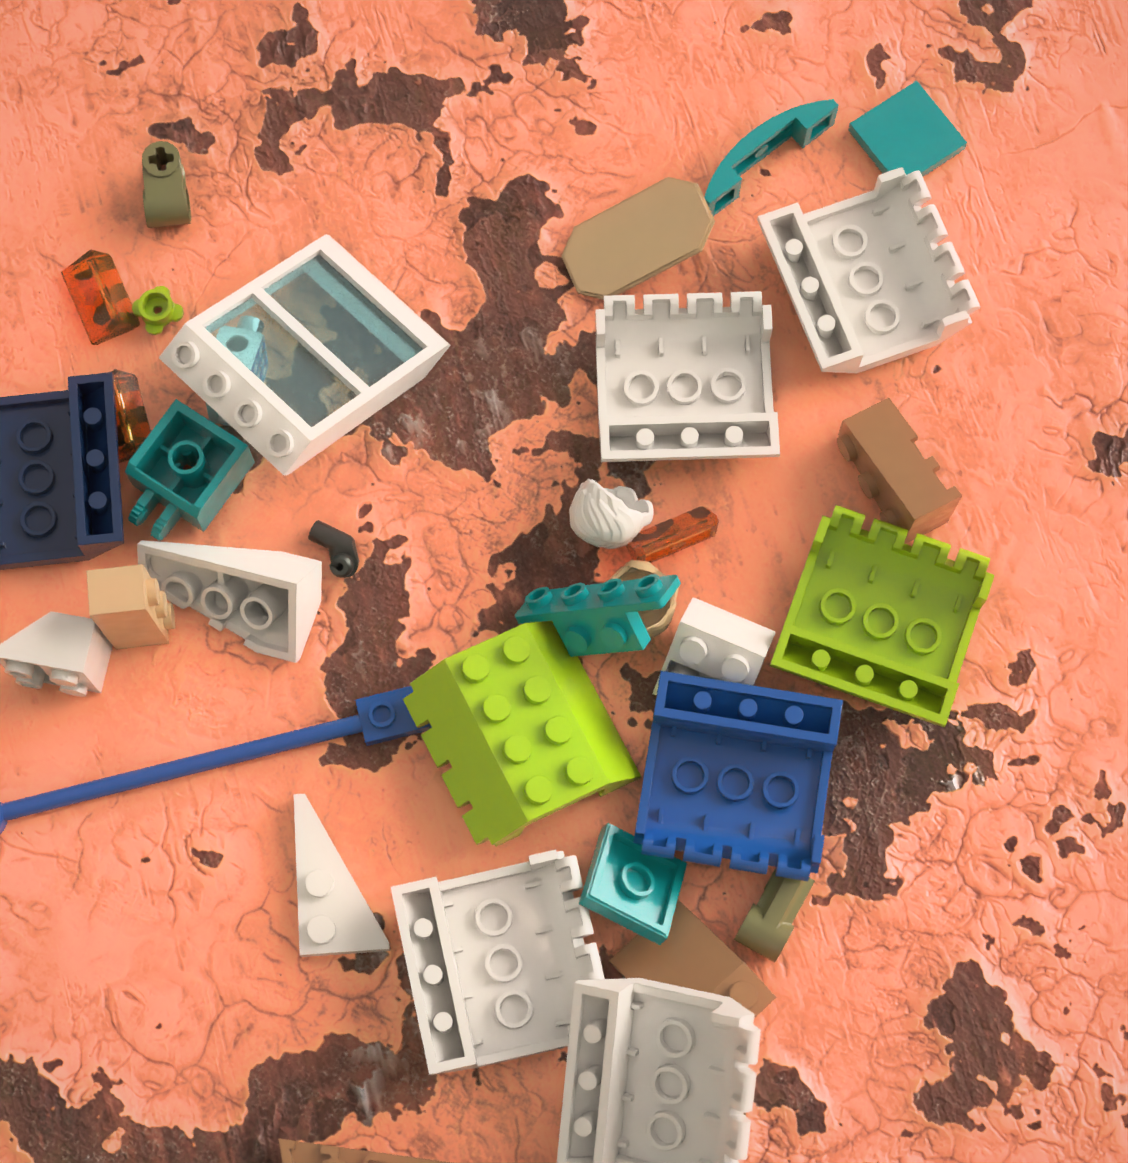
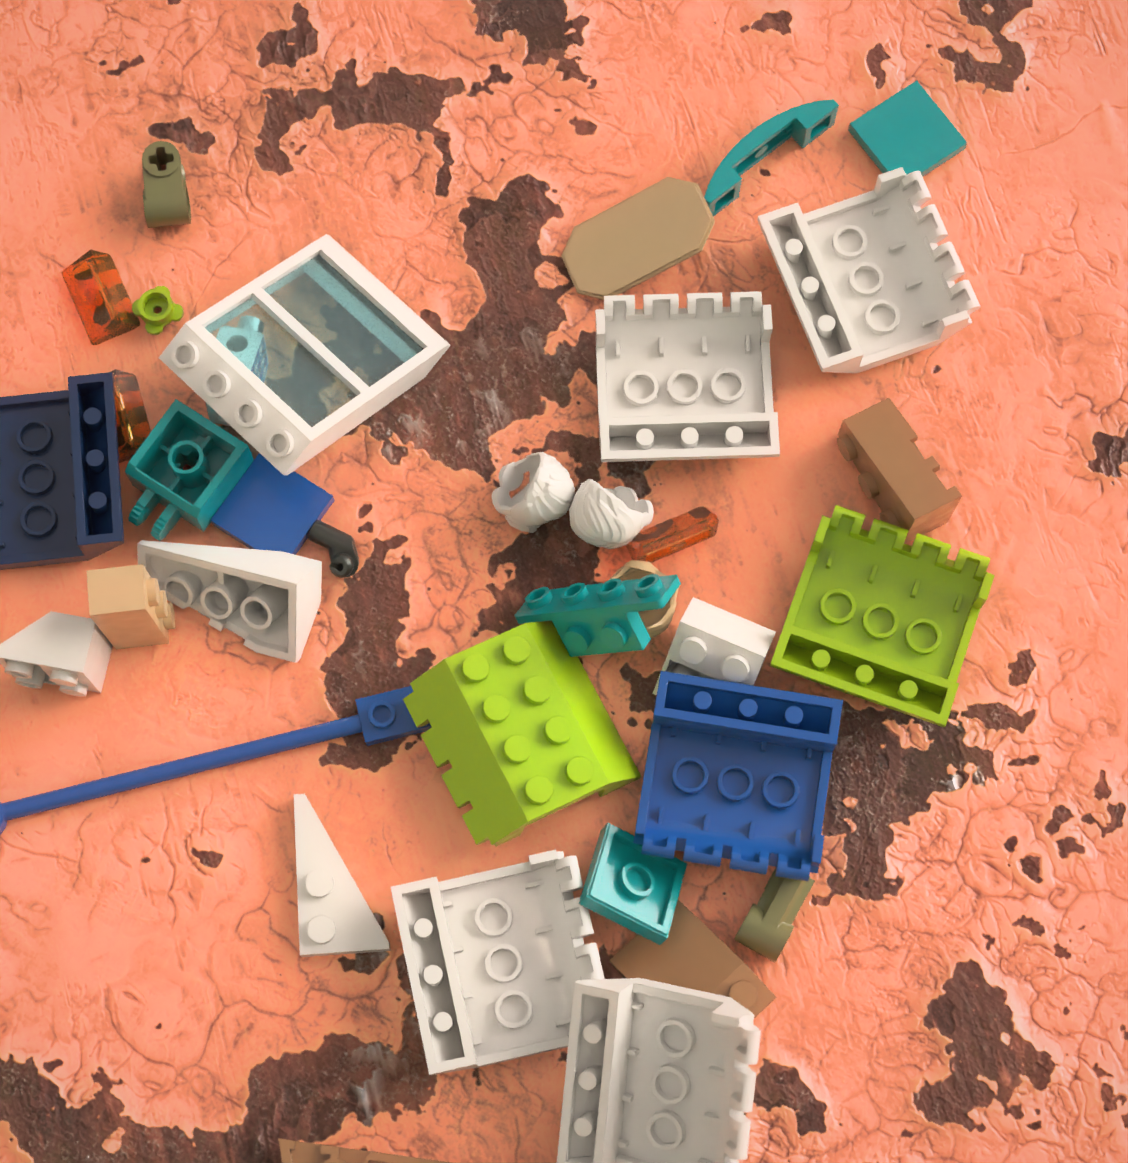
(271, 508): none -> blue tile
(541, 500): none -> white hair

